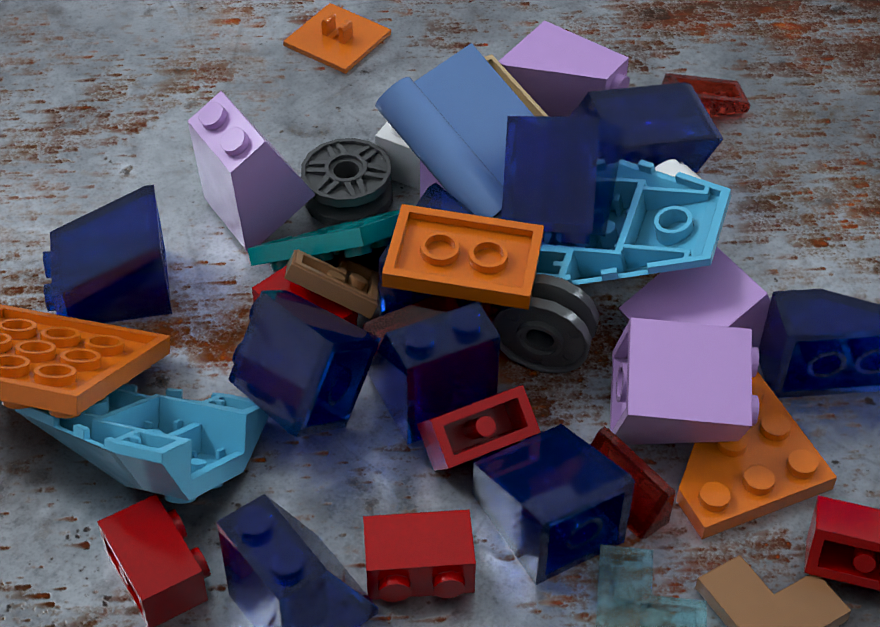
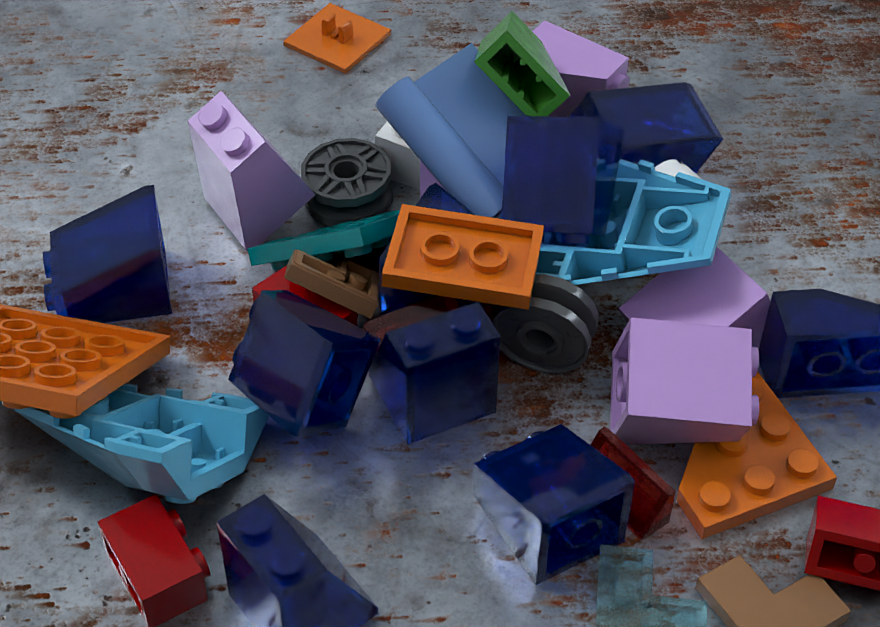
(419, 555): red brick -> none
(478, 428): red brick -> none
(521, 67): none -> bright green slope
(712, 93): clear red slope -> none

